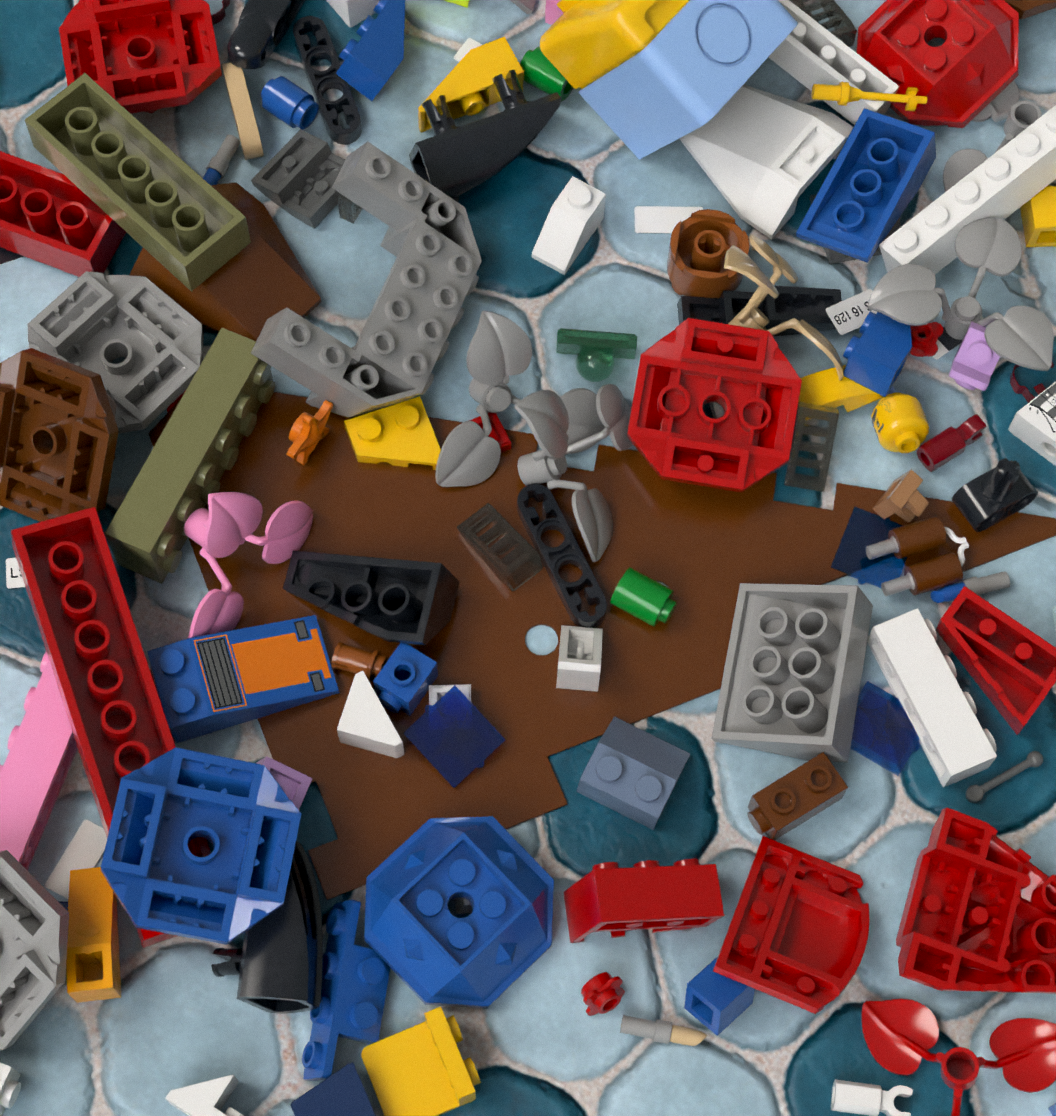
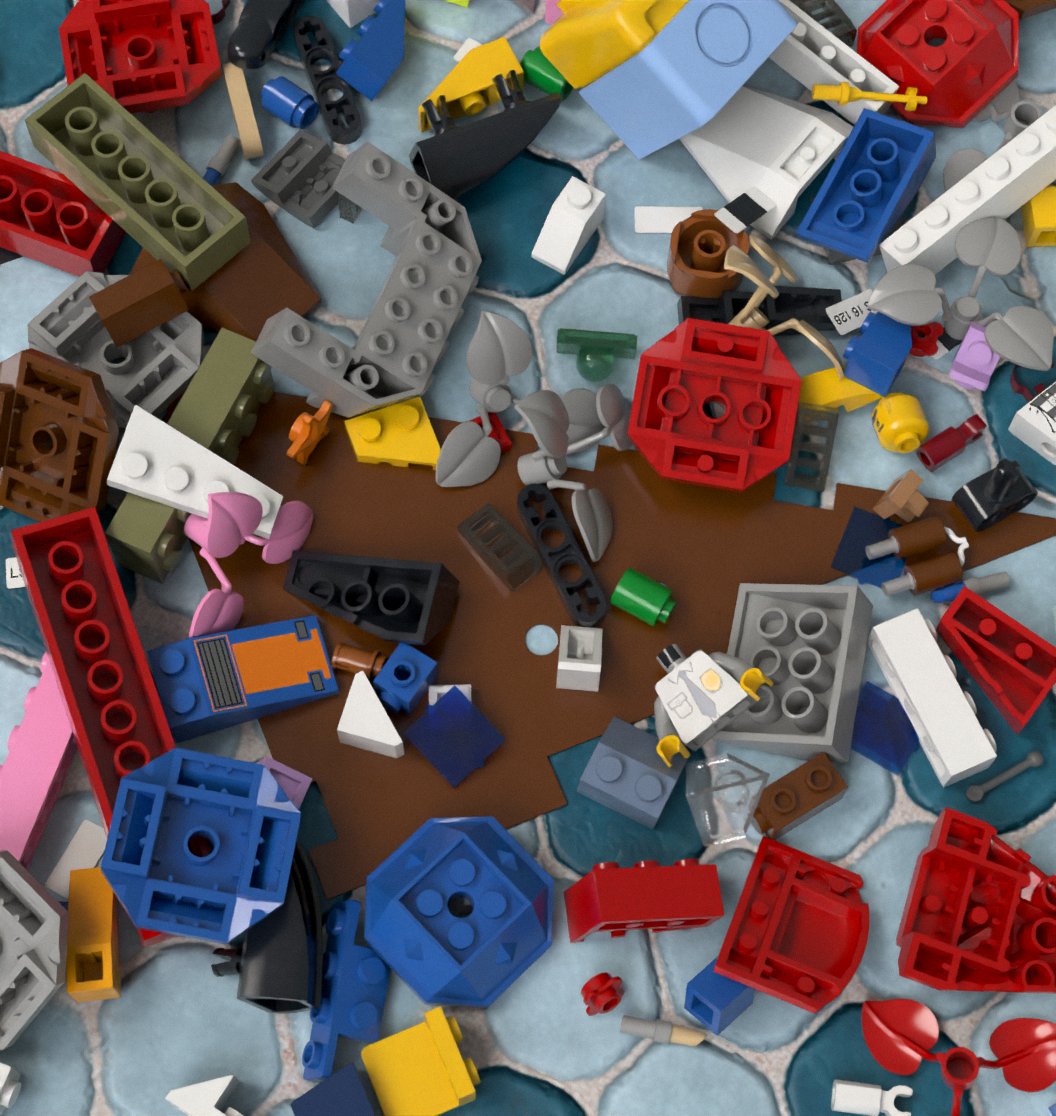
(140, 302): none -> reddish brown brick
(181, 473): none -> white wing
(700, 697): none -> torso
(723, 796): none -> clear slope
(745, 209): none -> sticker

